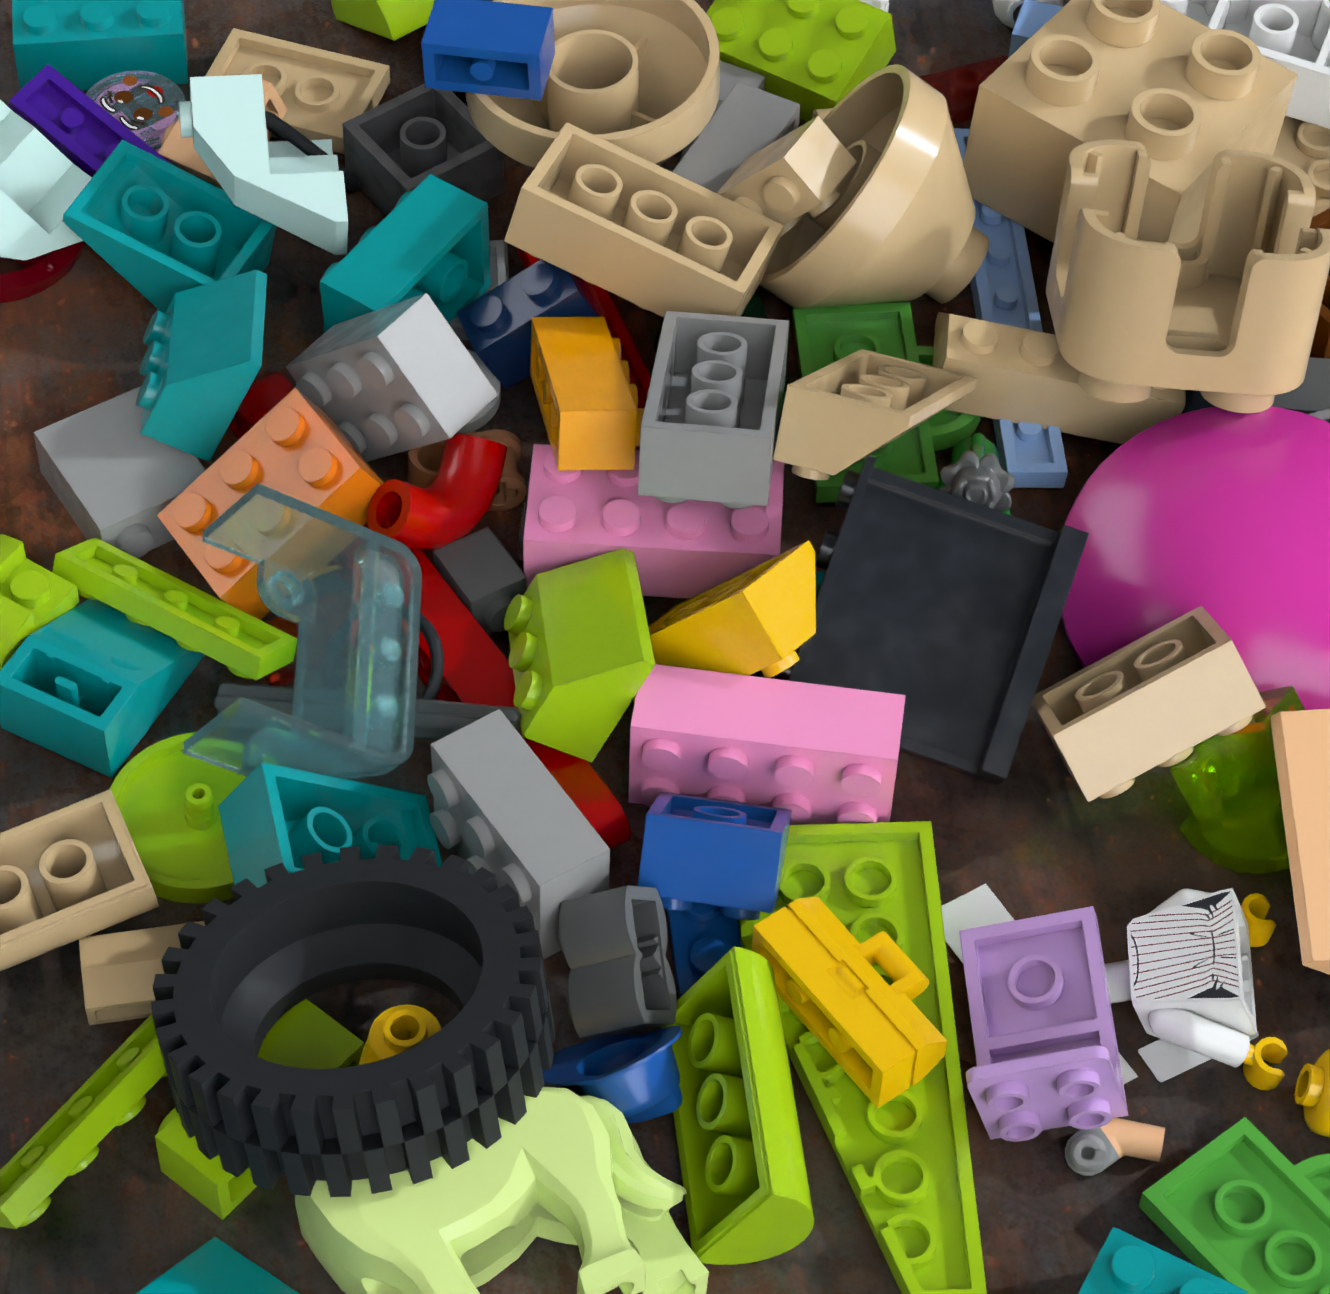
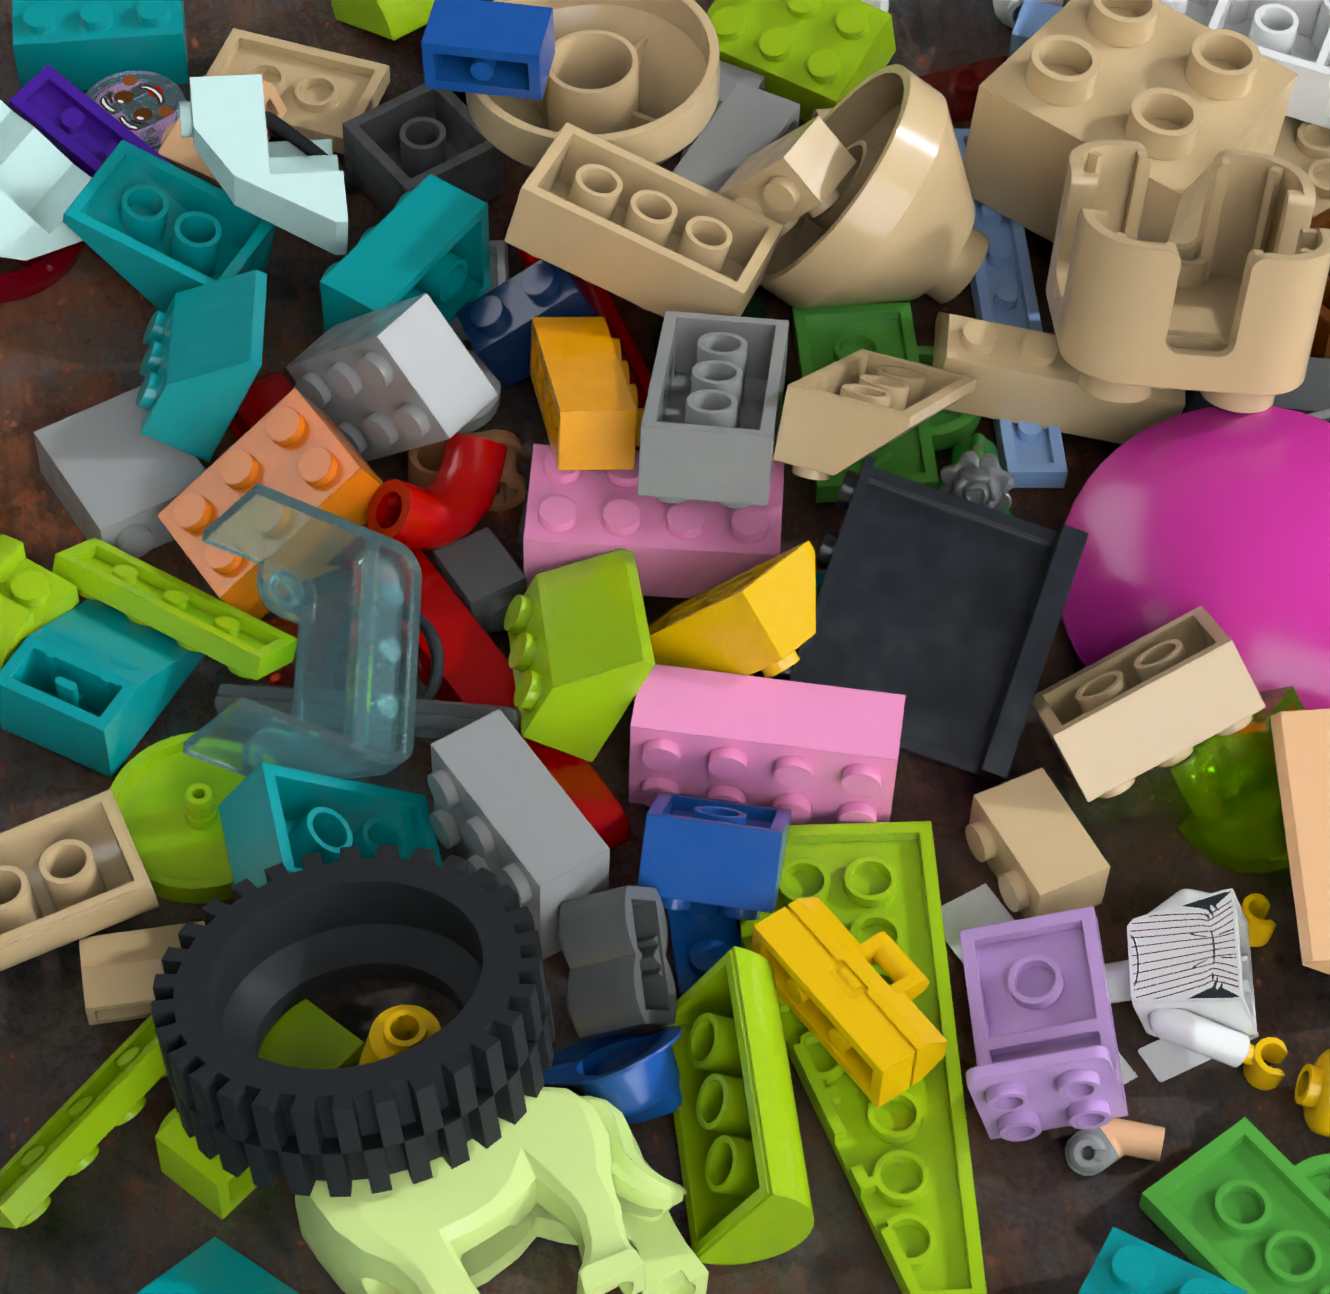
(1036, 847): none -> tan brick

